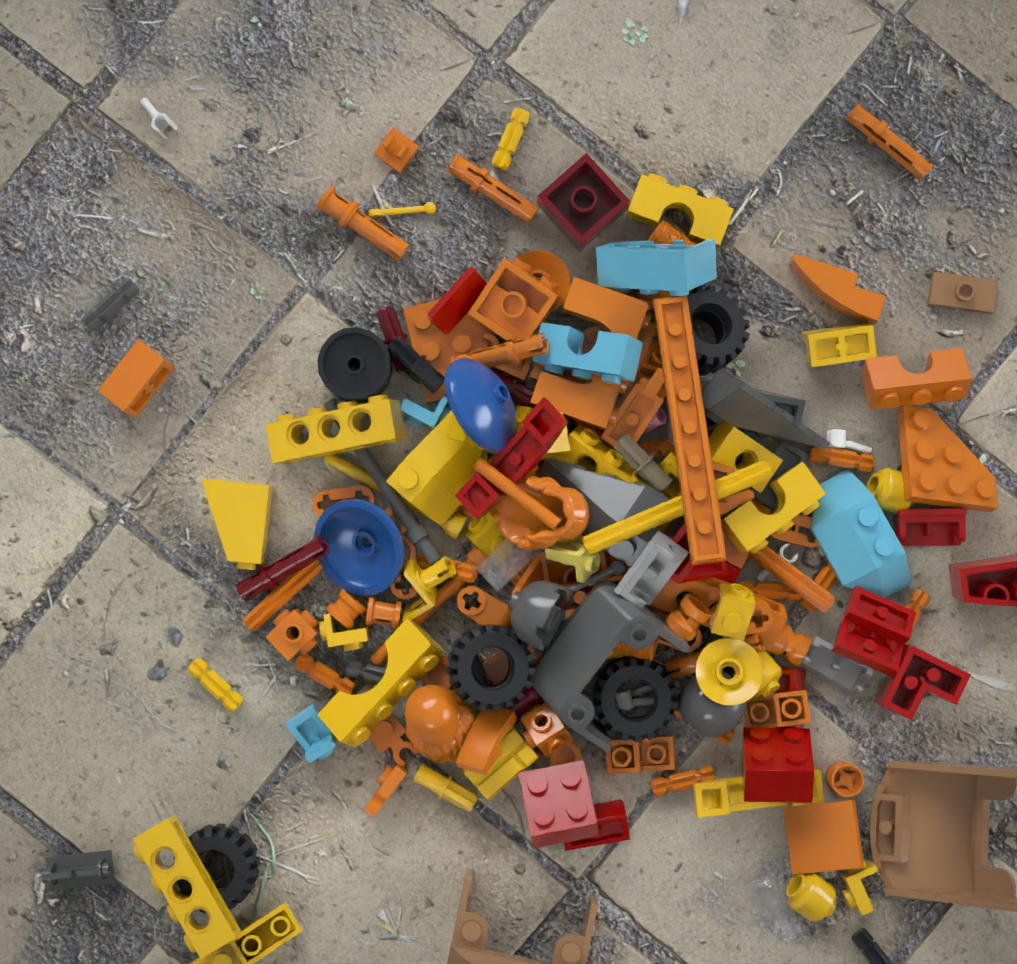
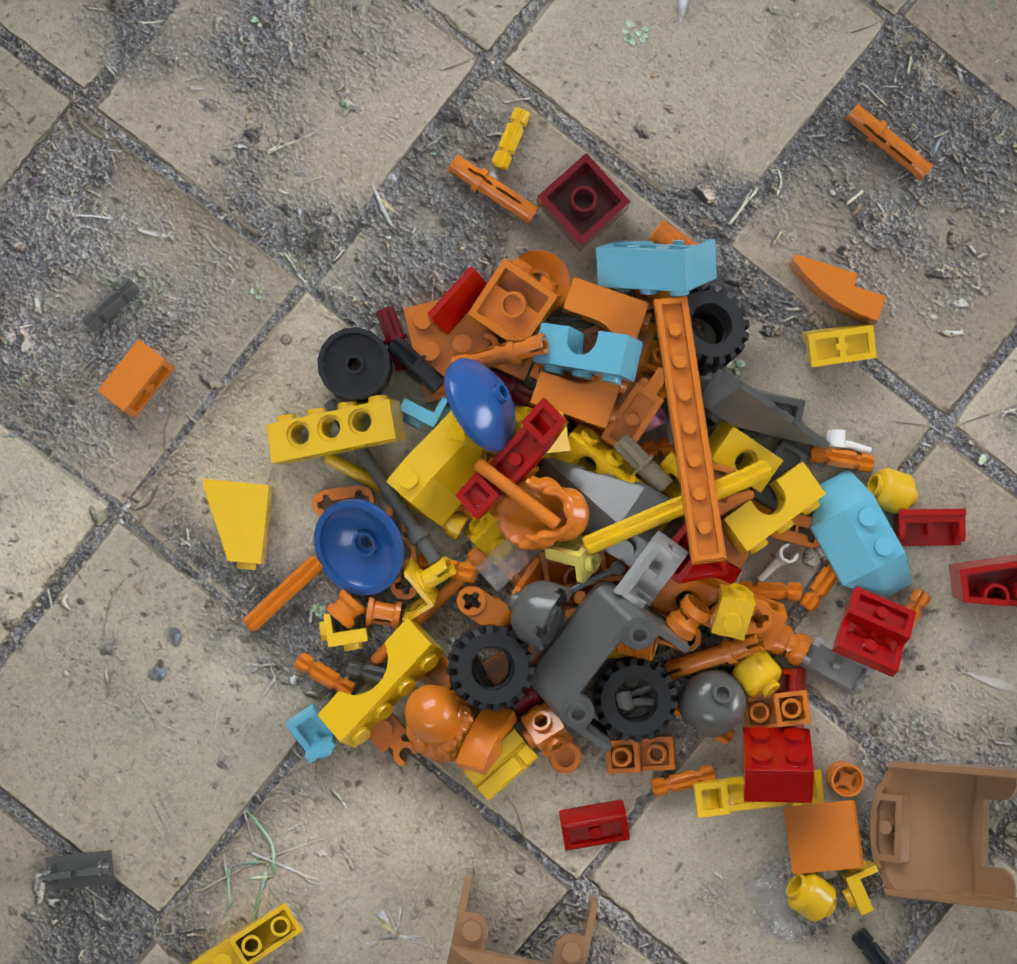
(159, 120): white hand -> none
(187, 866): yellow brick -> none
(215, 684): yellow axle -> none
(238, 850): black tyre -> none
(272, 574): dark red pin -> none
(282, 637): orange brick -> none
(351, 216): orange pin -> none
(389, 781): orange plate -> none
(396, 150): orange tile -> none
(428, 208): yellow hinge -> none
(445, 788): yellow axle -> none
(558, 804): brick -> none
(654, 197): yellow arch -> none
(739, 657): yellow dish -> none
(794, 578): orange axle -> none
(891, 386): orange arch -> none
(920, 674): red brick -> none
(939, 465): orange plate -> none
(962, 292): medium nougat plate -> none

